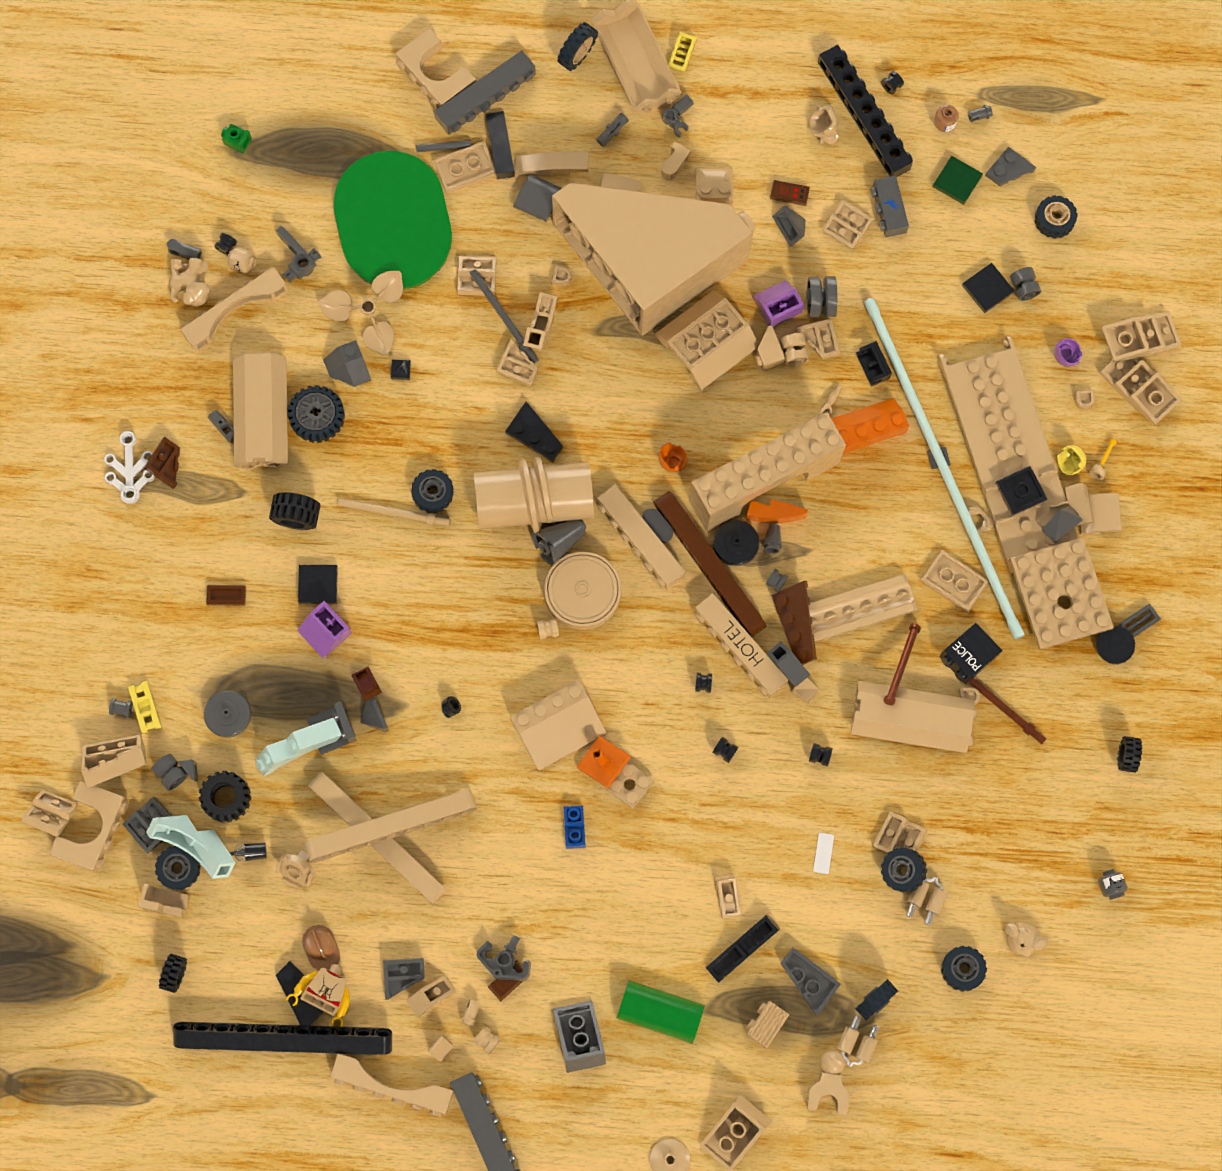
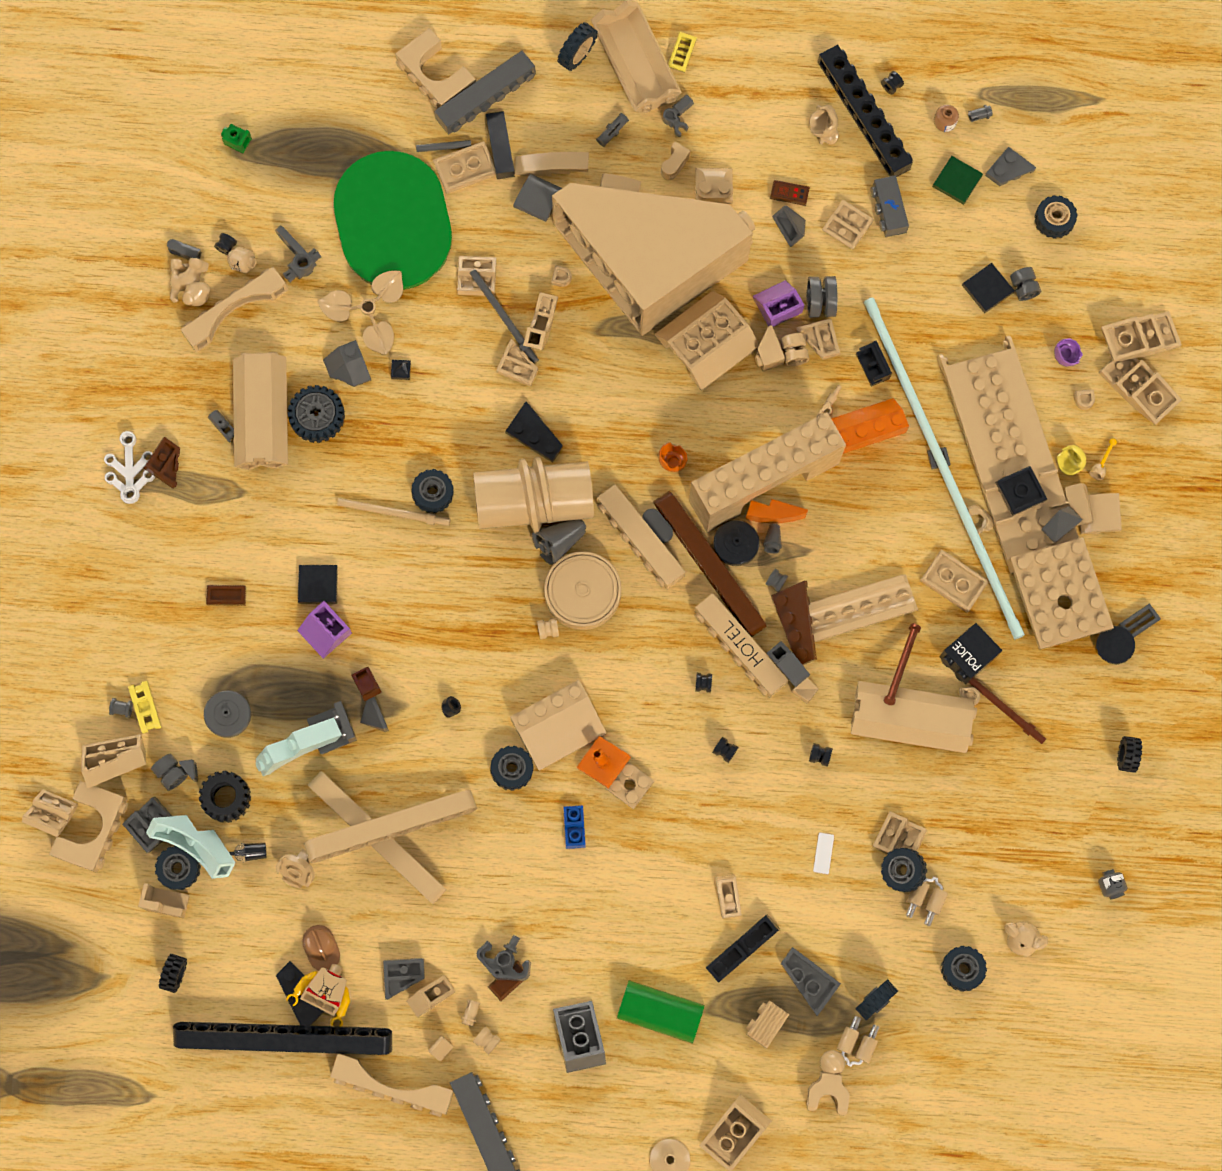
(294, 511): black tyre -> none
(508, 779): none -> black wheel

